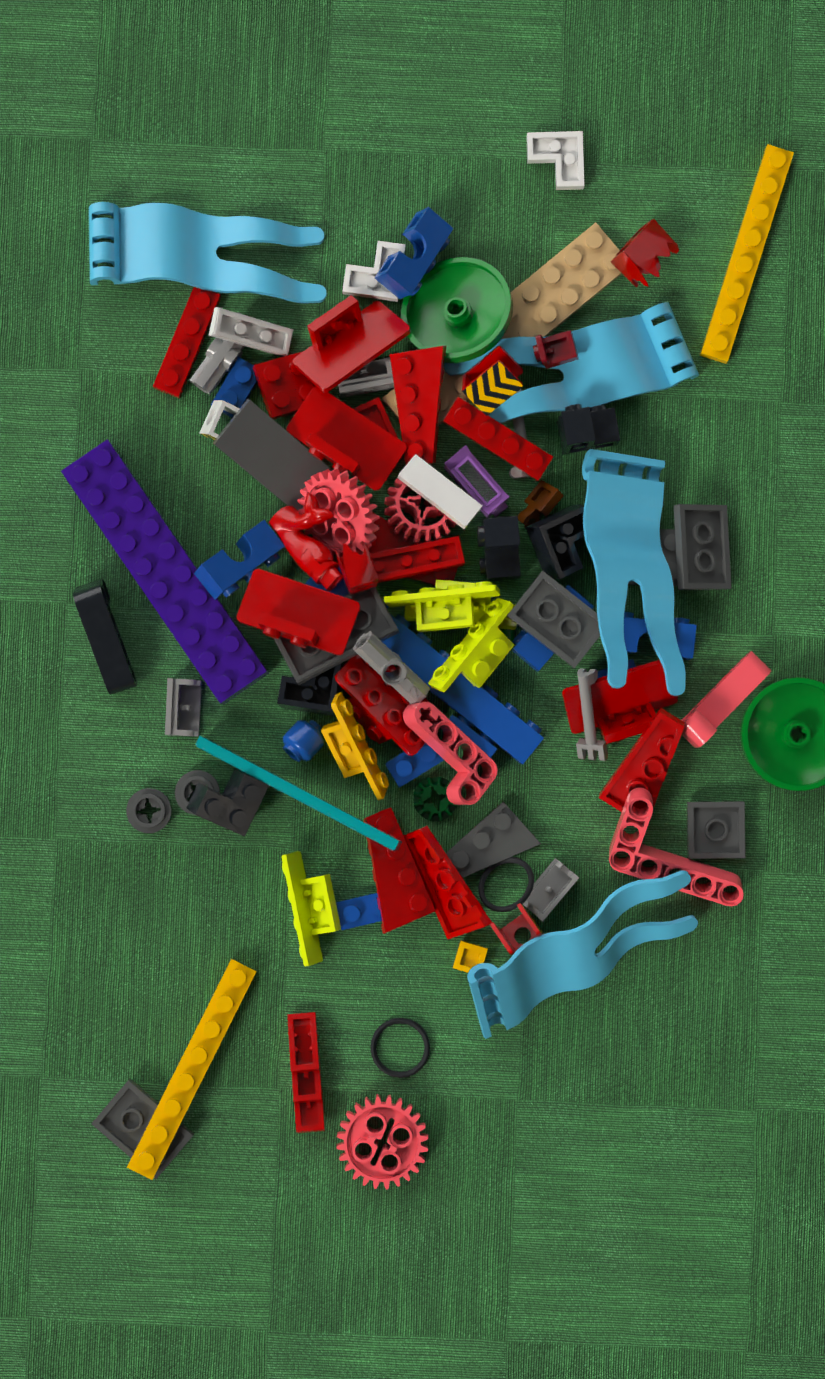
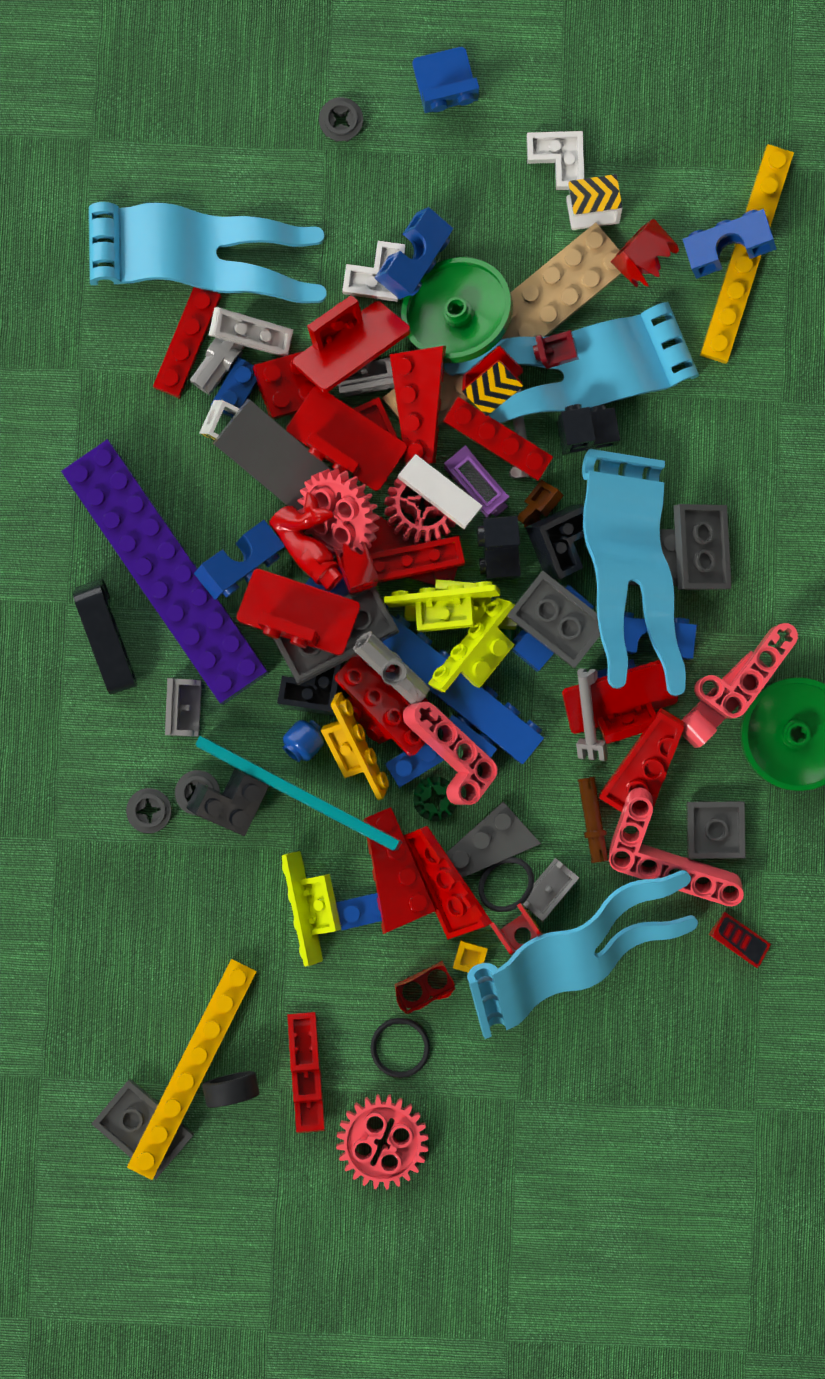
(230, 1089): none -> black tyre
(340, 106): none -> dark grey gear
(427, 991): none -> red piece
(445, 80): none -> blue bracket
(593, 820): none -> reddish brown pin
(594, 201): none -> piece
(706, 246): none -> blue arch
(740, 939): none -> slope
(751, 667): none -> coral beam

